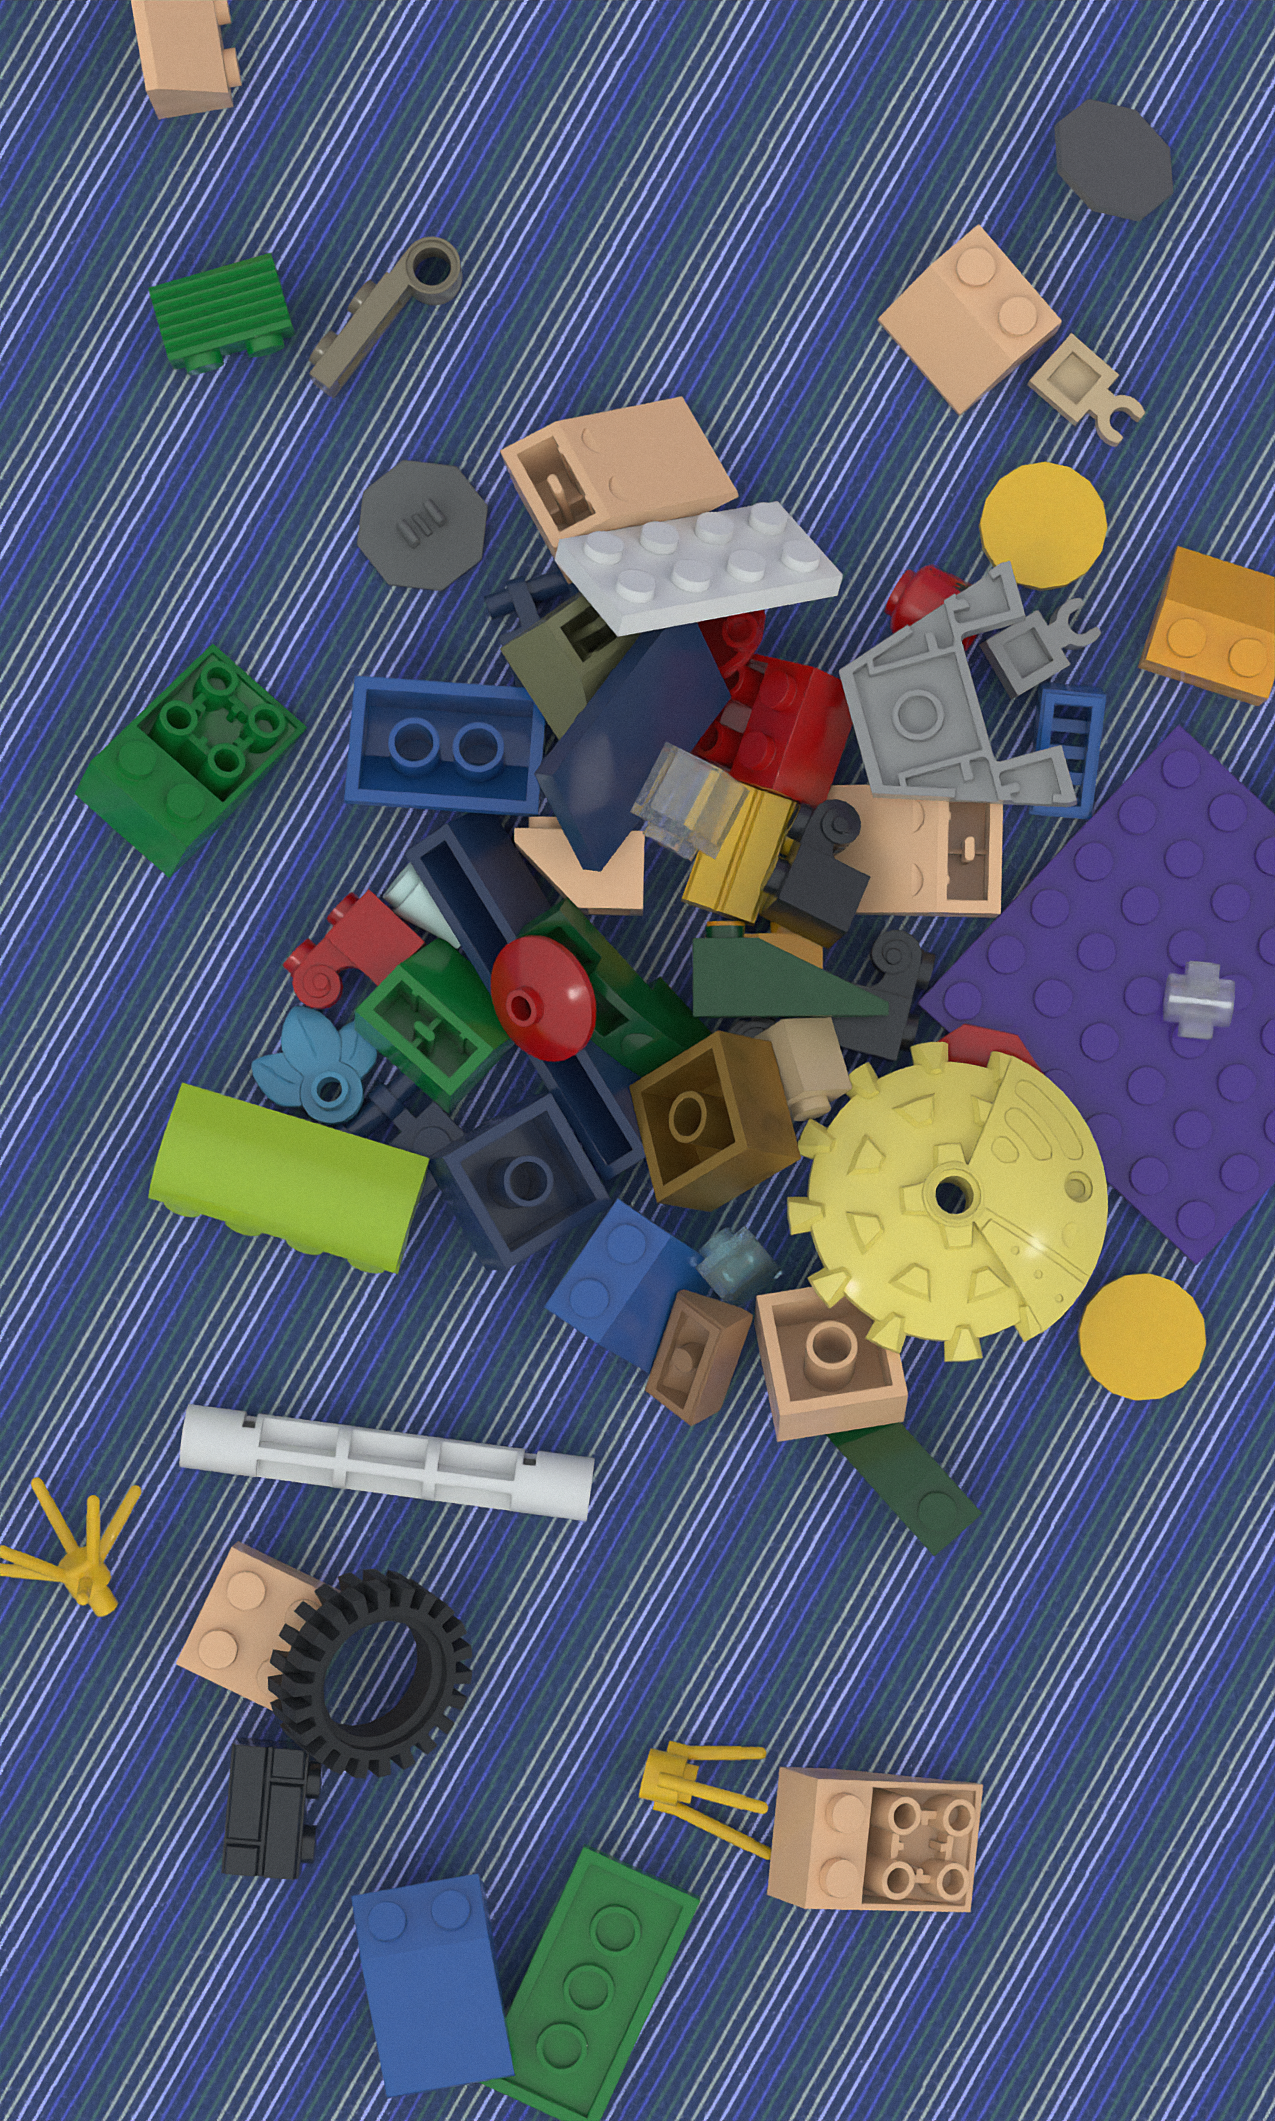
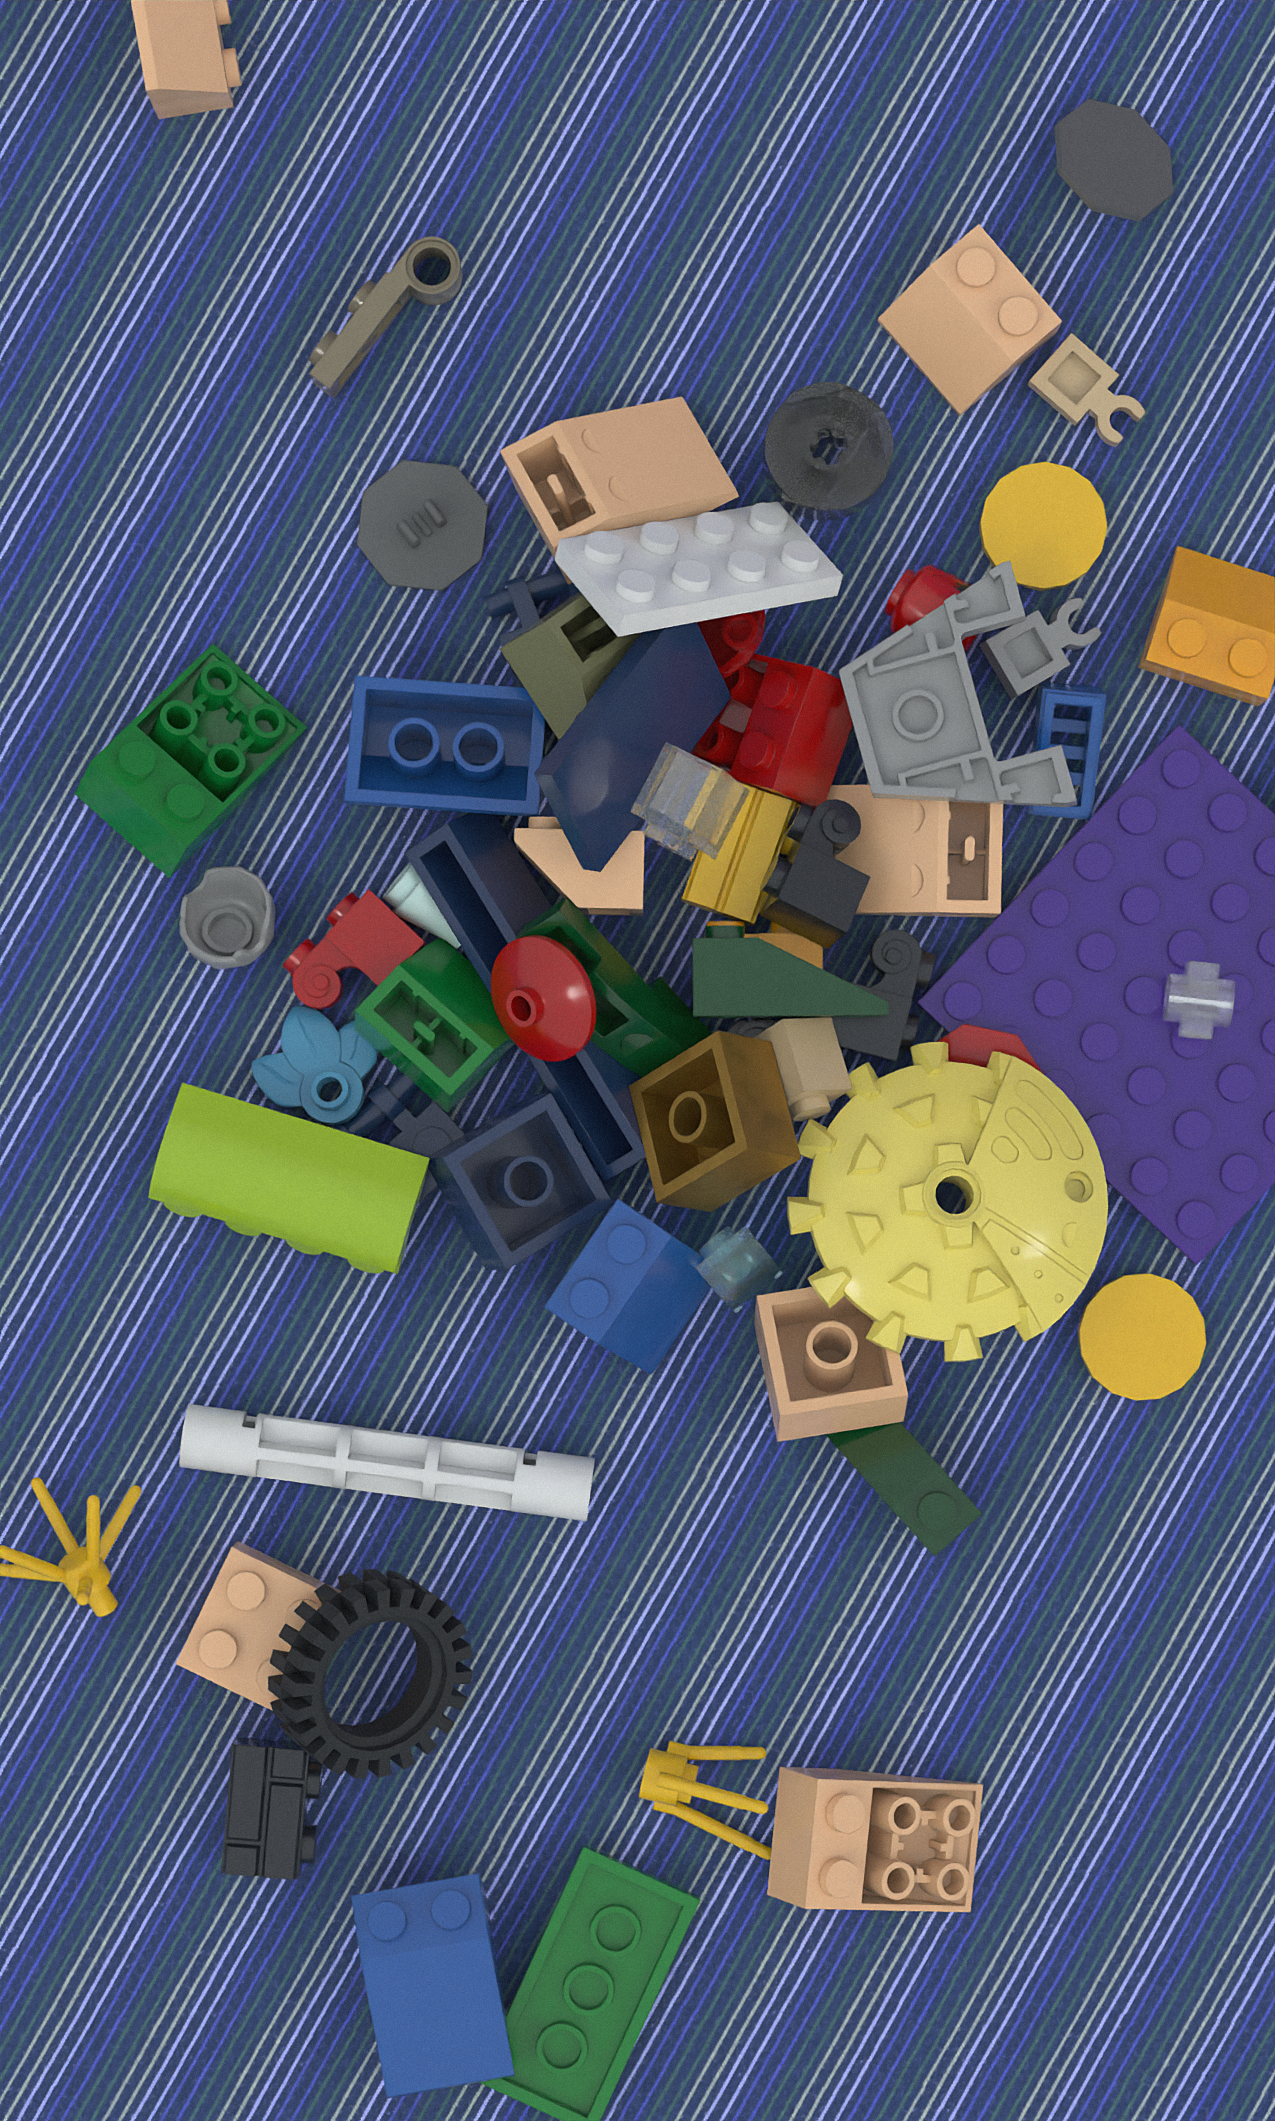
(222, 314): green brick -> none
(228, 918): none -> light grey hair
(698, 1355): medium nougat slope -> none
(848, 422): none -> clear smoke brick

